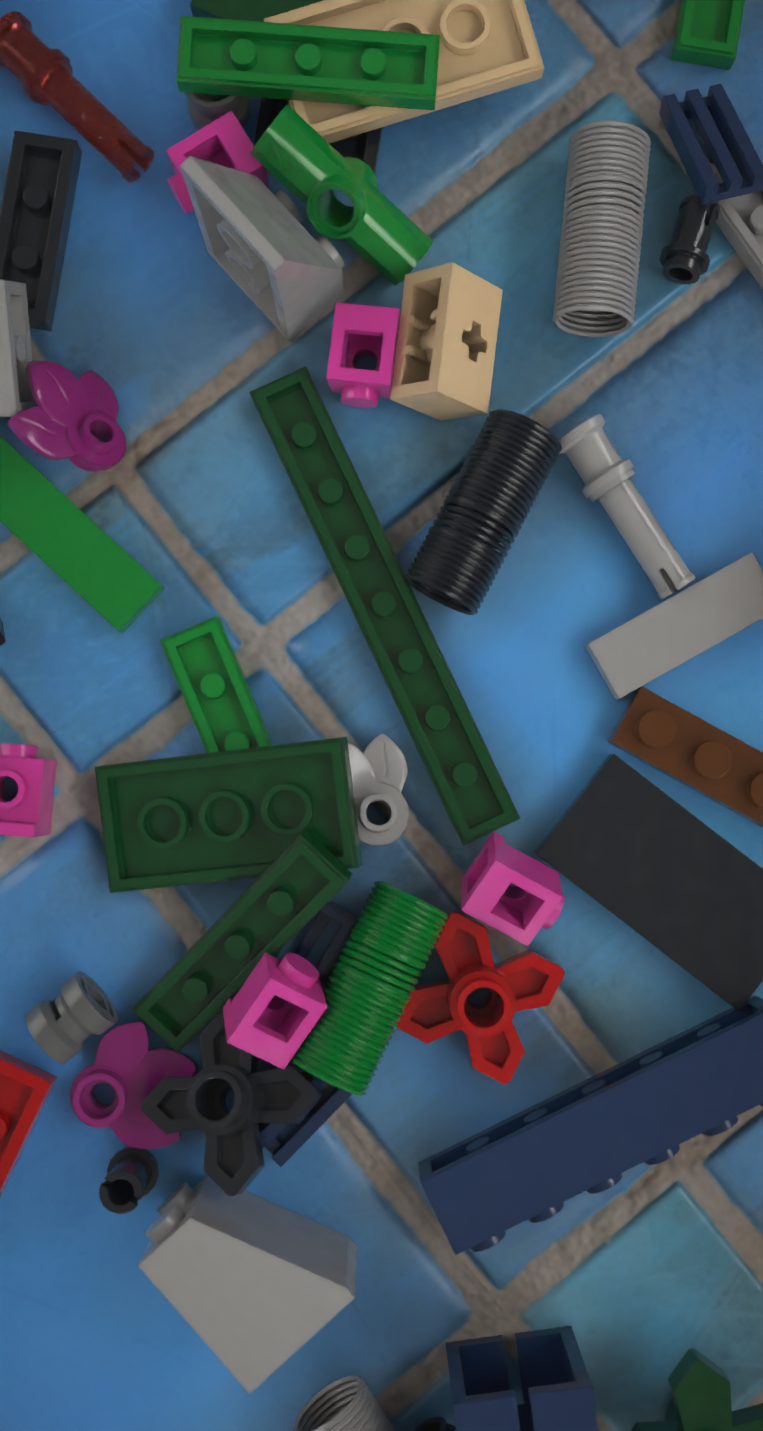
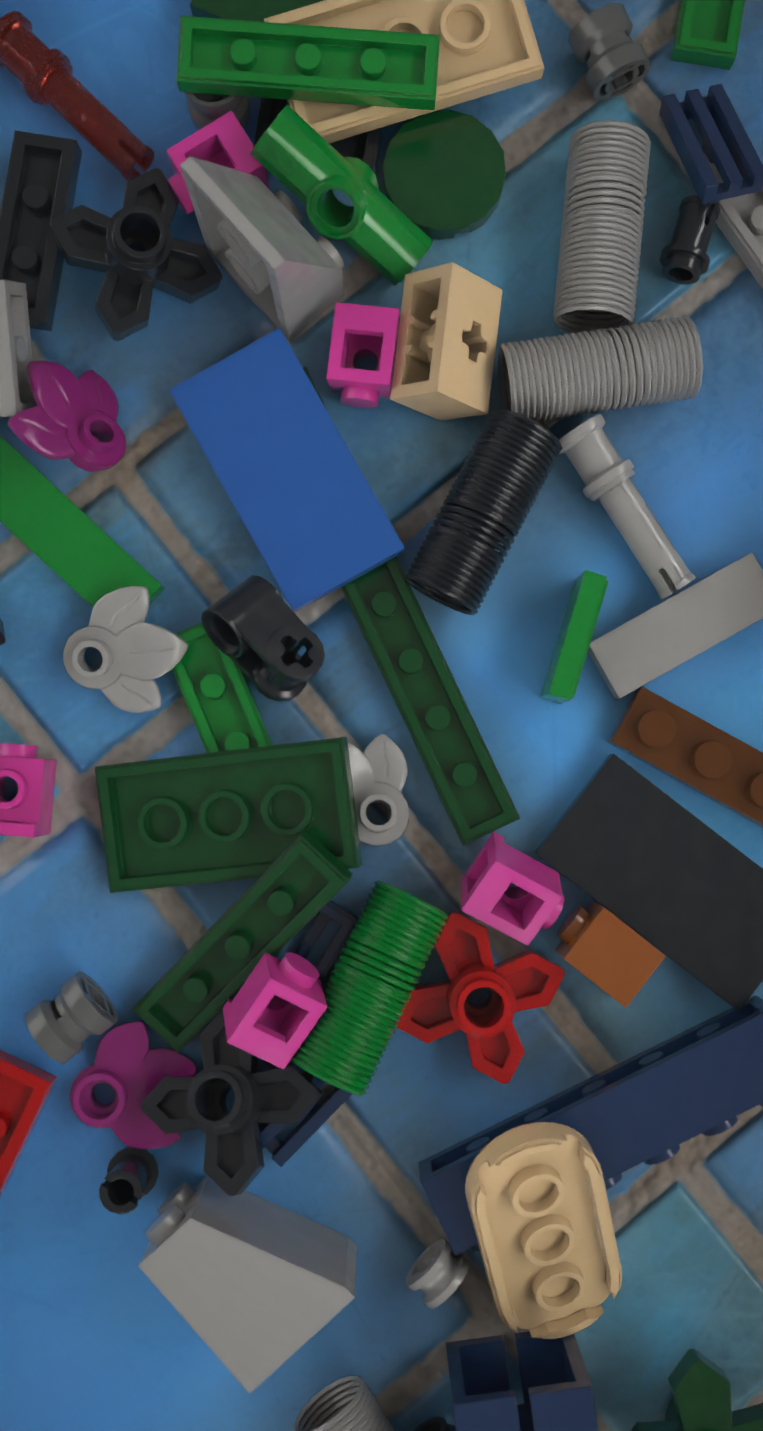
(130, 650): none -> light grey plate
(135, 254): none -> black plant
(263, 634): none -> black piece
(287, 470): none -> blue tile
(437, 1273): none -> light grey bush
(445, 173): none -> dark green tile
(544, 1229): none -> tan tile
(574, 637): none -> green tile
(587, 371): none -> light grey piece
(607, 951): none -> dark orange brick
(610, 54): none -> dark grey wheel

